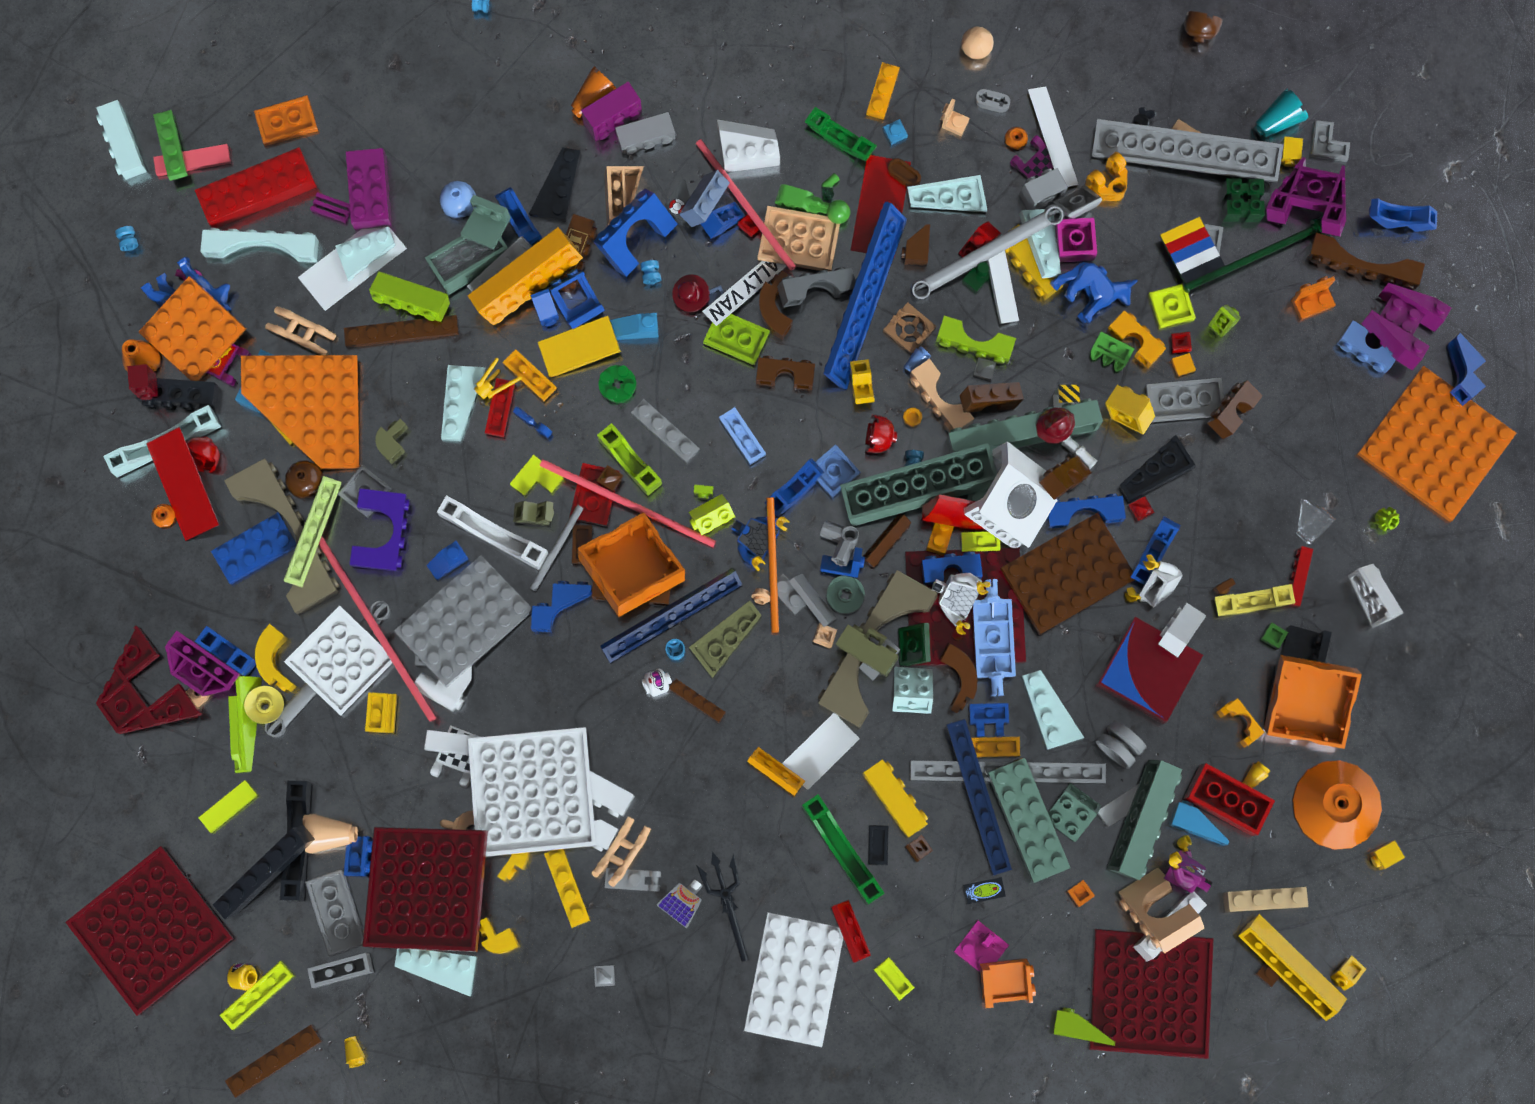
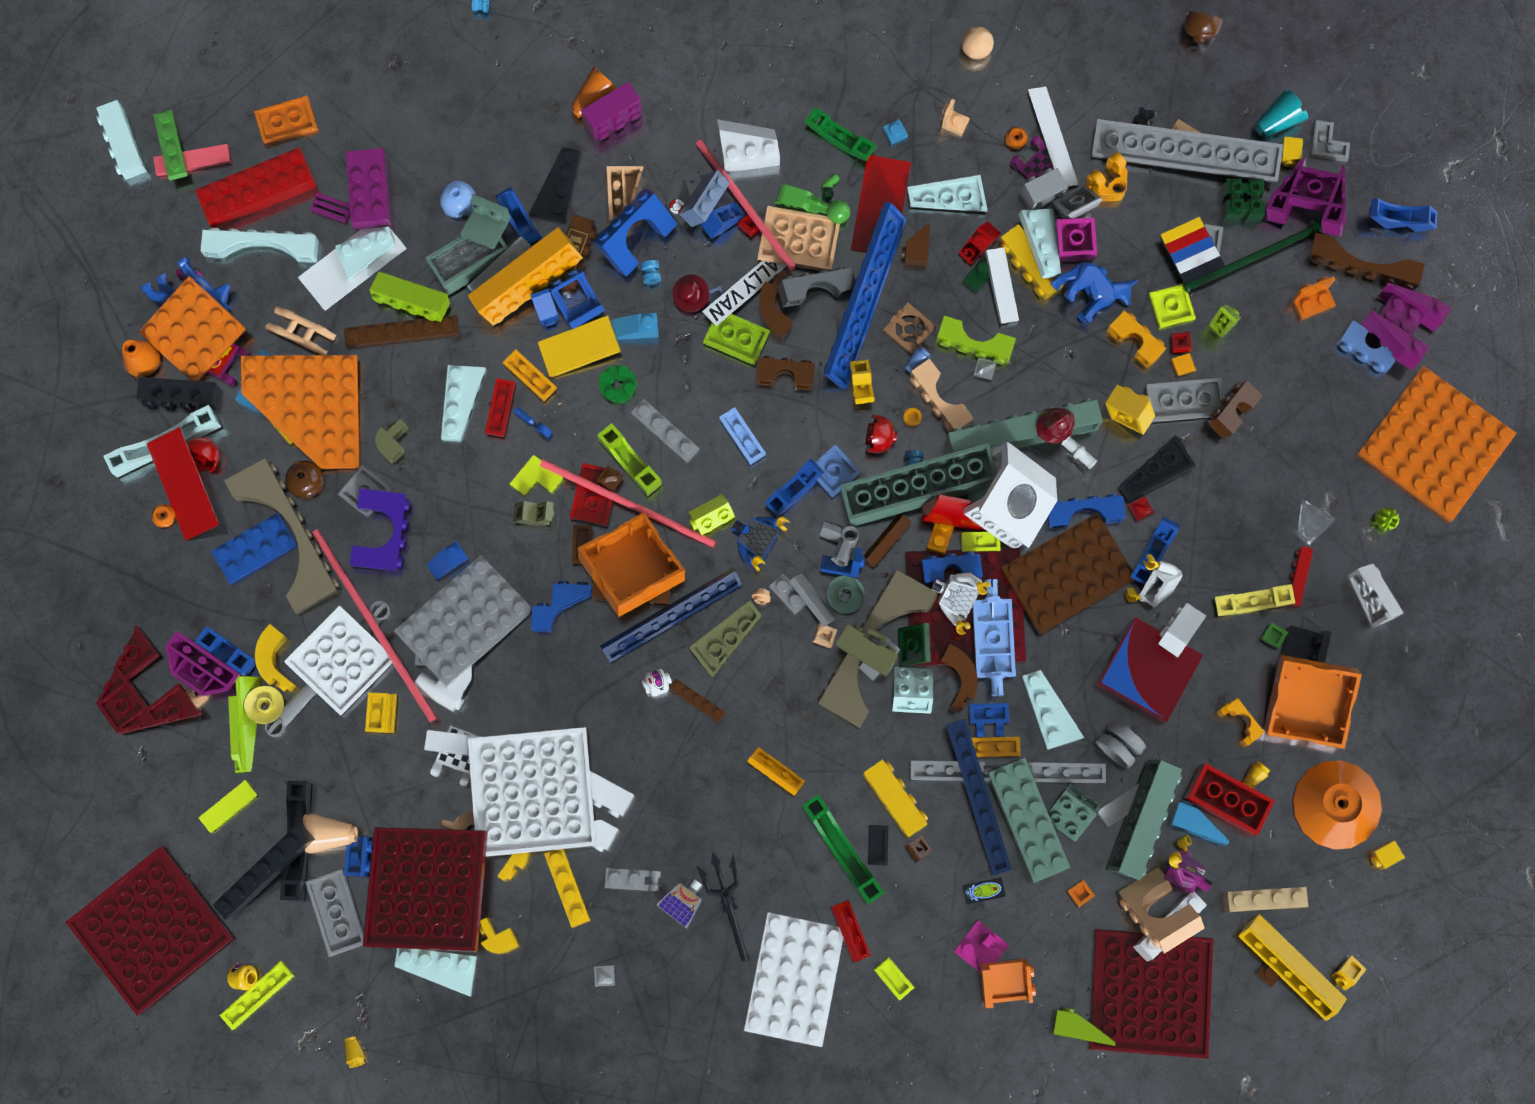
(126, 238): dark azure wheel -> none
(142, 381): dark red brick -> none
(273, 1061): reddish brown plate -> none
(312, 531): yellowish green tile -> none
(340, 970): light grey brick -> none
(483, 387): yellow plant -> none
(491, 533): white arch -> none
(556, 548): light grey piece -> none
(621, 841): light nougat piece -> none
(645, 133): light grey brick -> none
(675, 649): dark azure wheel -> none
(703, 492): lime plate -> none
(772, 565): orange piece -> none
(821, 750): white sticker -> none
(882, 91): light orange plate -> none
(903, 173): reddish brown tile -> none
(987, 251): light grey piece -> none
(993, 99): light grey beam -> none
(1004, 395): reddish brown arch -> none
(1064, 476): reddish brown arch -> none
(1066, 394): sticker -> none
(1112, 350): bright green plate -> none
(1224, 587): reddish brown tile -> none
(1465, 361): blue arch -> none

